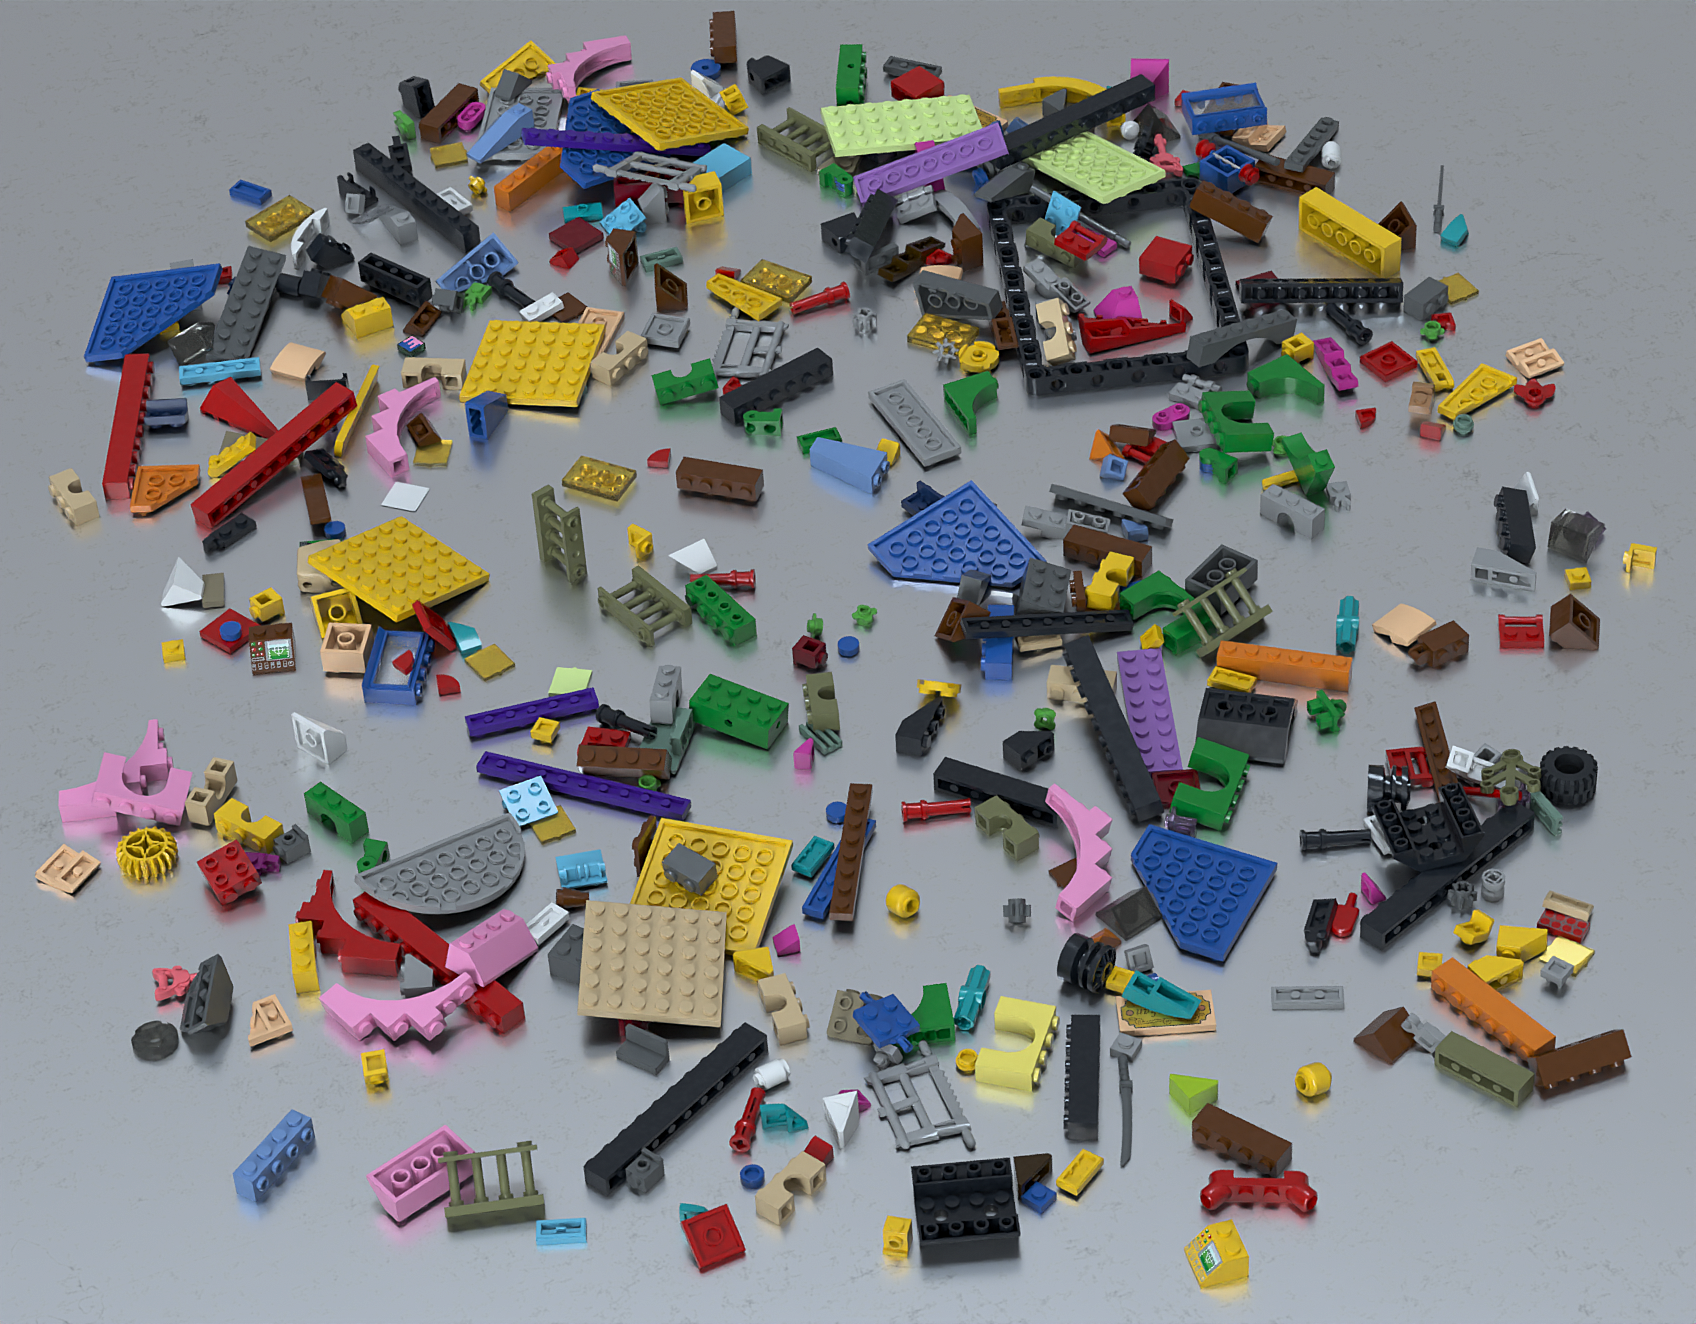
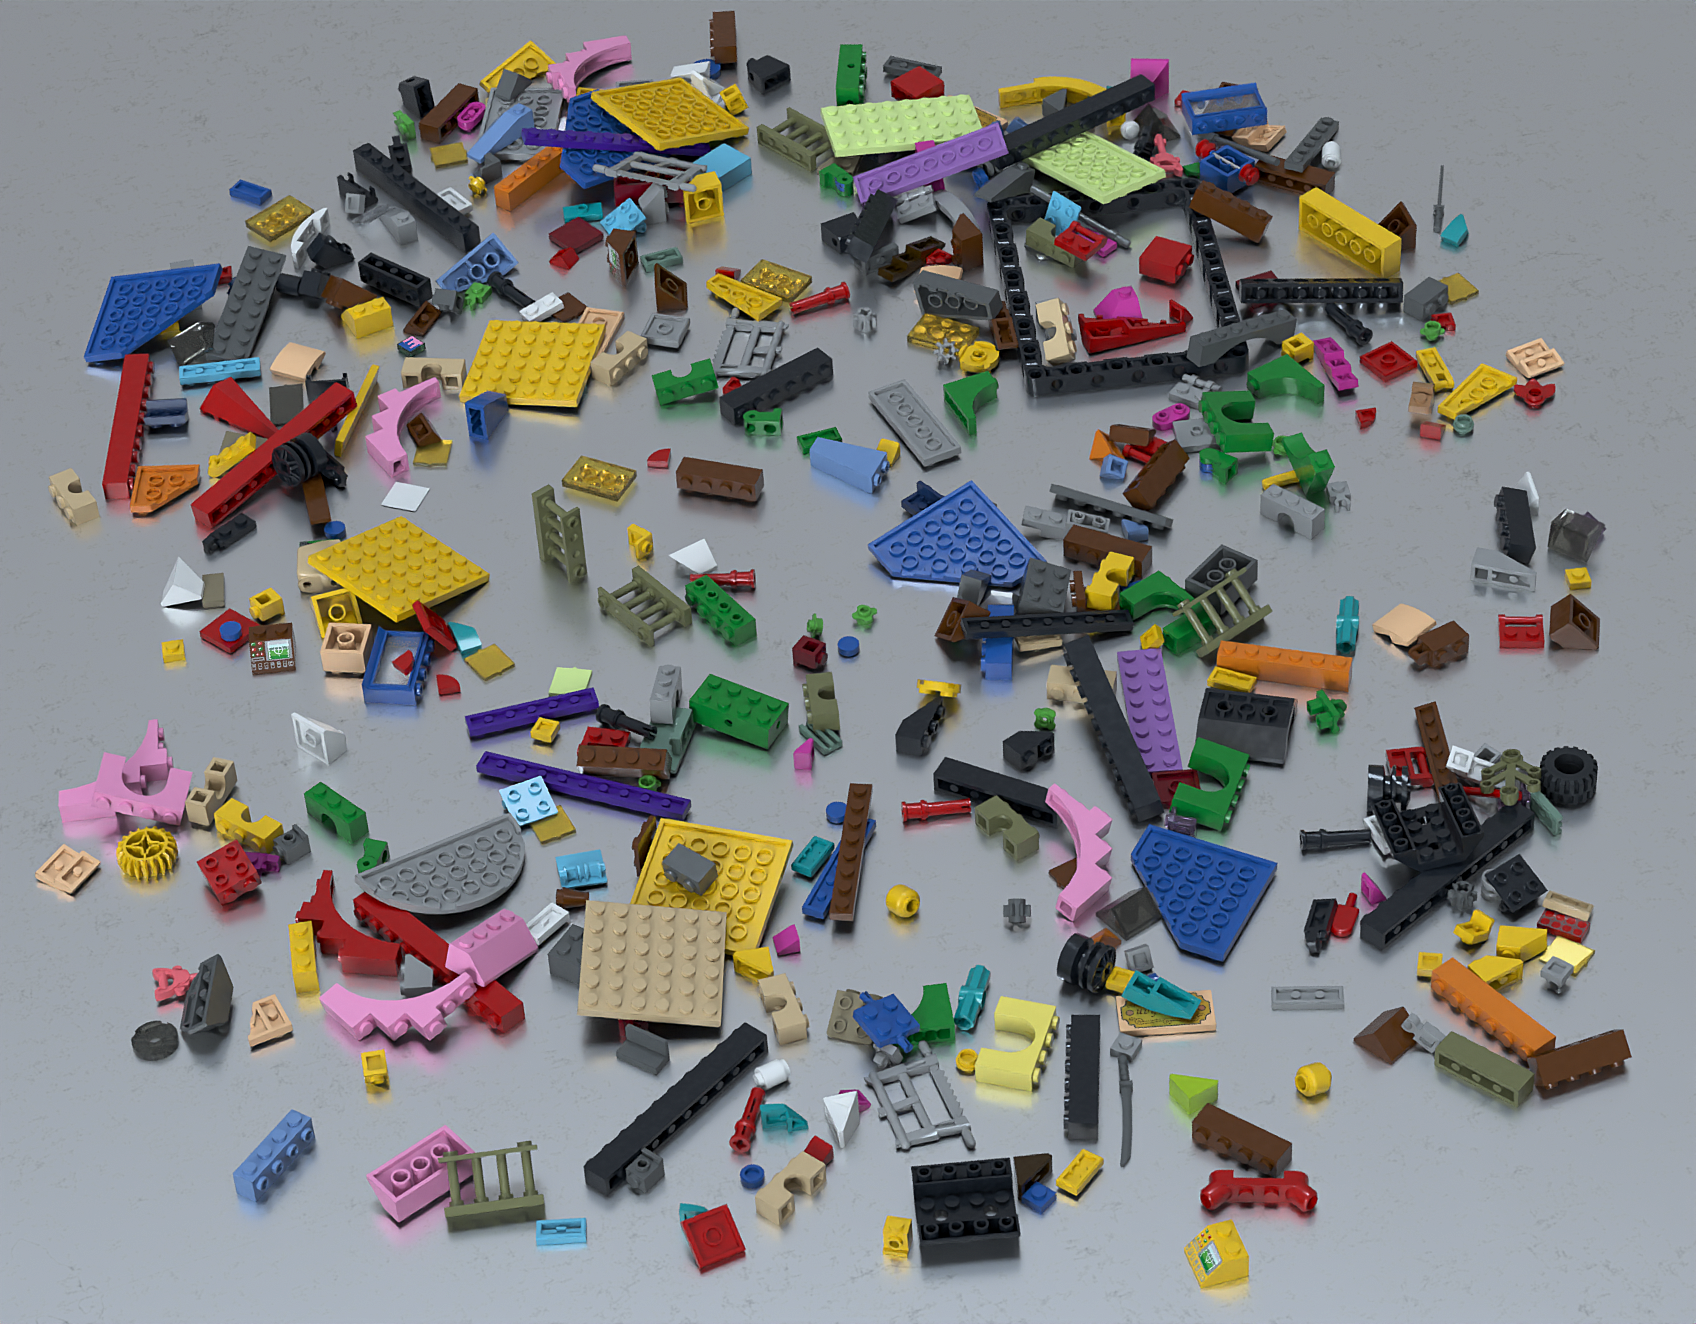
(285, 403): none -> clear smoke piece
(299, 459): none -> black wheel
(491, 170): none -> dark grey panel
(684, 71): none -> white slope
(1052, 287): light grey slope -> none
(1515, 884): none -> black hinge
(1640, 556): yellow bracket -> none

